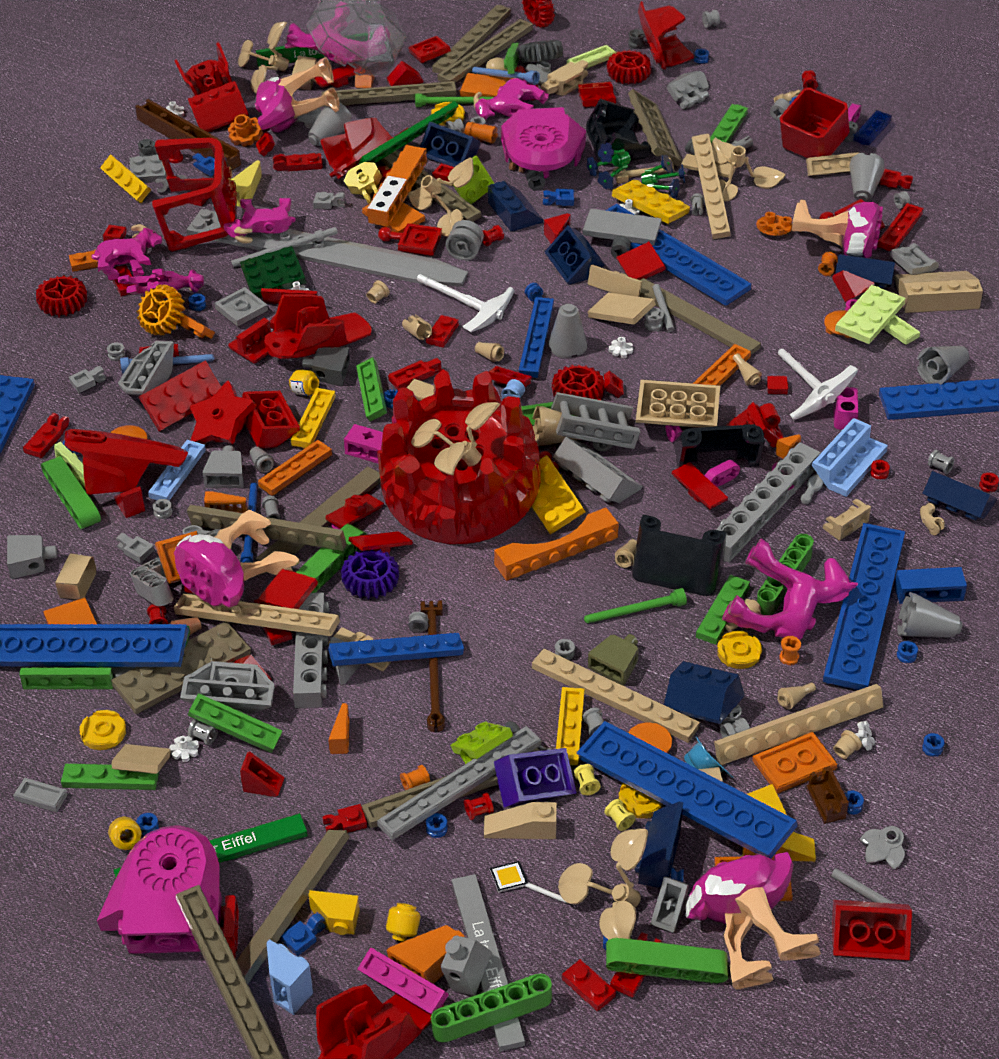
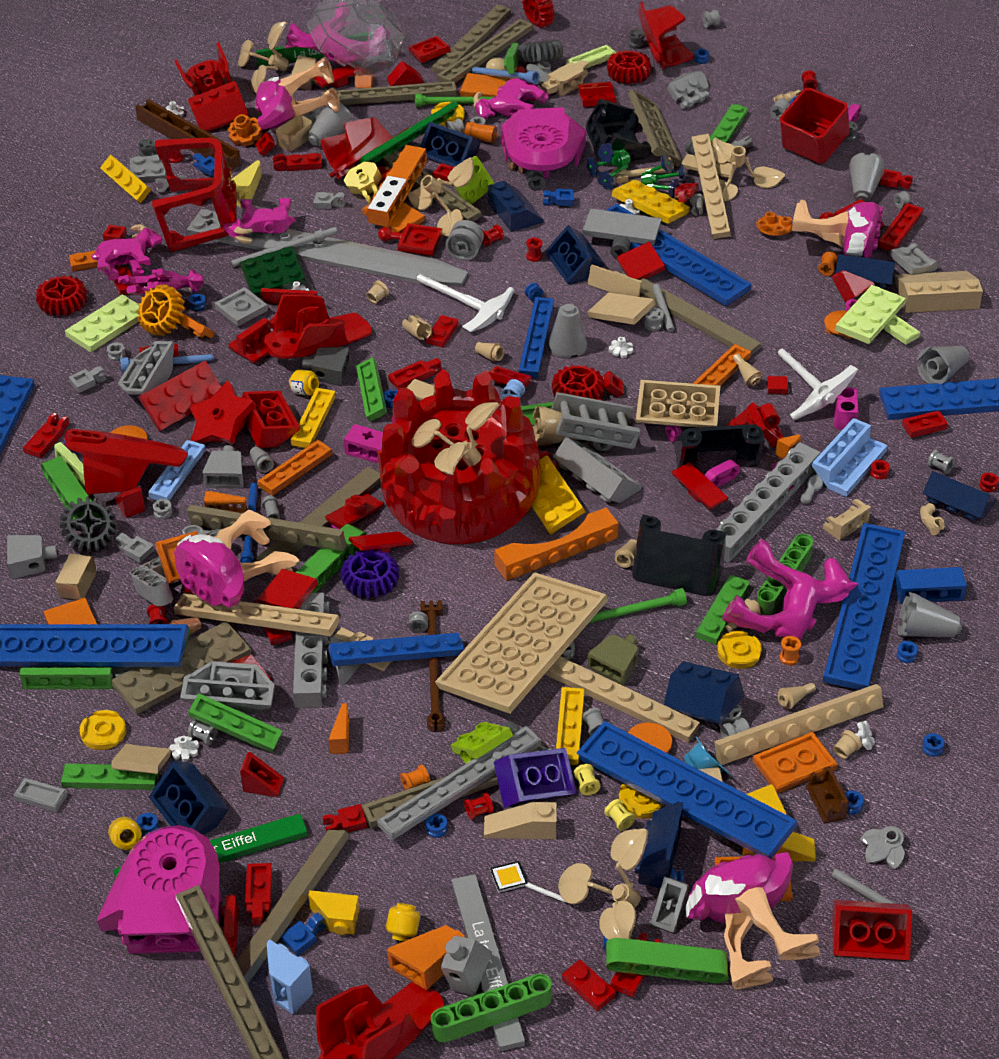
(96, 524): none -> dark grey gear
(104, 323): none -> yellowish green plate
(188, 799): none -> dark blue slope
(258, 891): none -> red hinge
(293, 133): none -> tan piece
(402, 981): dark pink plate -> none
(521, 642): none -> tan plate
(534, 249): none -> red bush
(555, 225): red slope -> none
(686, 191): none -> red hinge
(829, 164): tan plate -> none
(872, 128): clear blue plate -> none
(924, 424): none -> red plate

